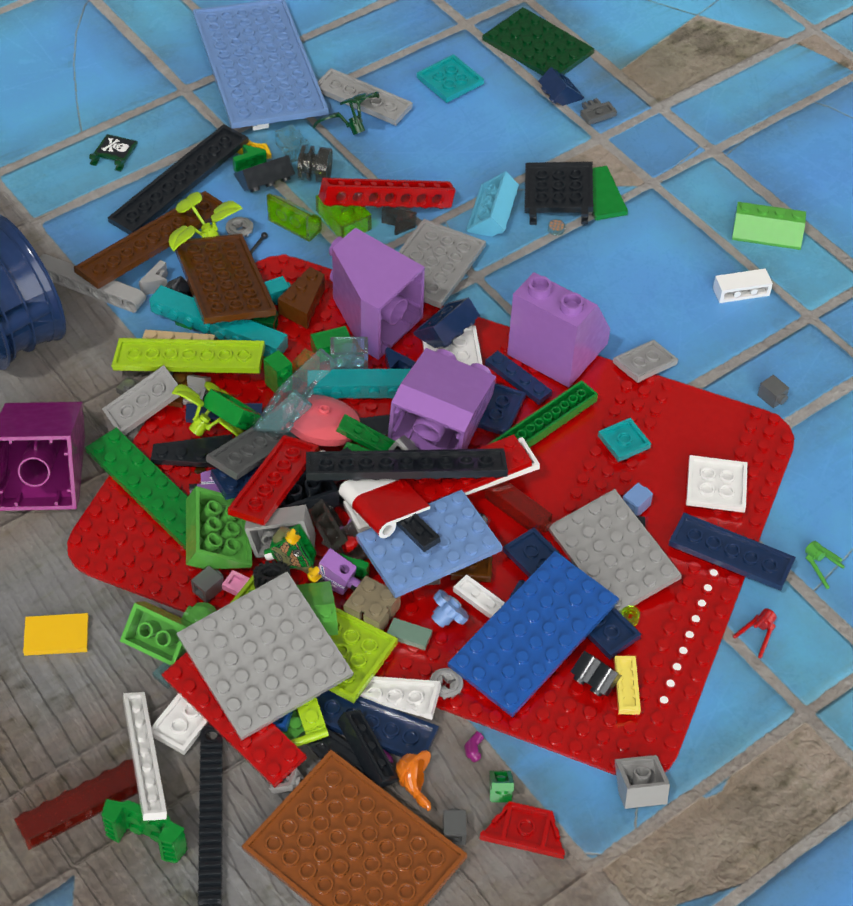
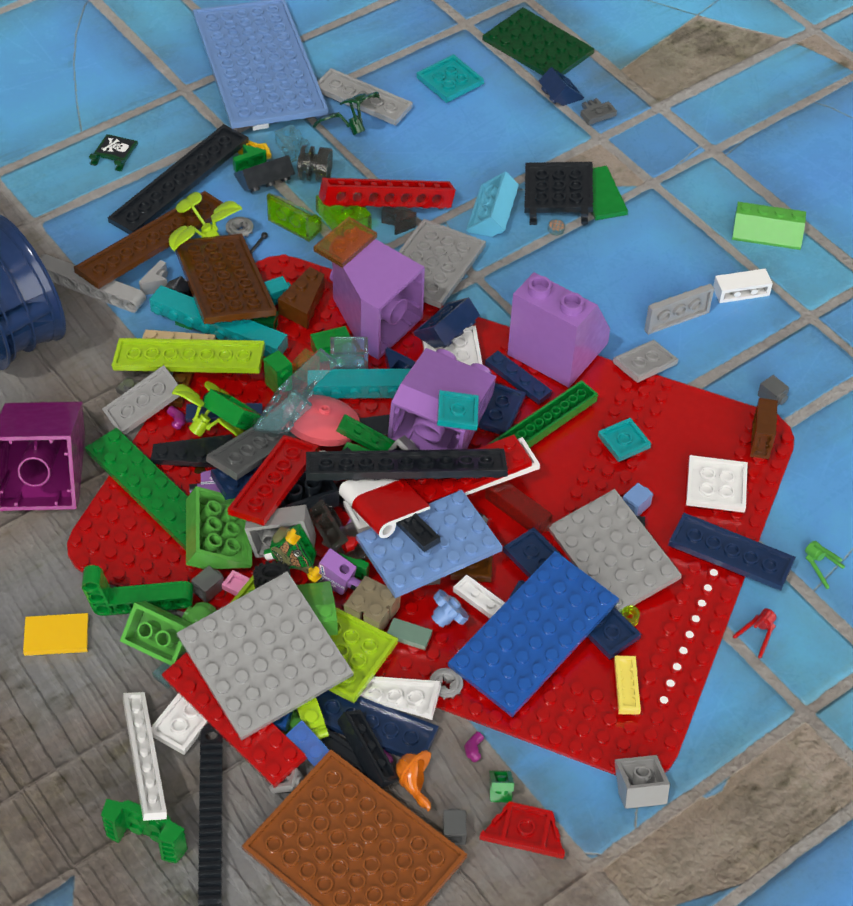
(76, 805): clear red brick -> none
(120, 600): none -> green beam
(178, 416): none -> magenta arm
(196, 383): light grey slope -> none
(308, 743): none -> blue plate
(345, 242): none -> clear orange tile
(457, 410): none -> teal plate
(595, 673): black brick -> none
(679, 309): none -> light grey plate
(764, 428): none -> reddish brown window

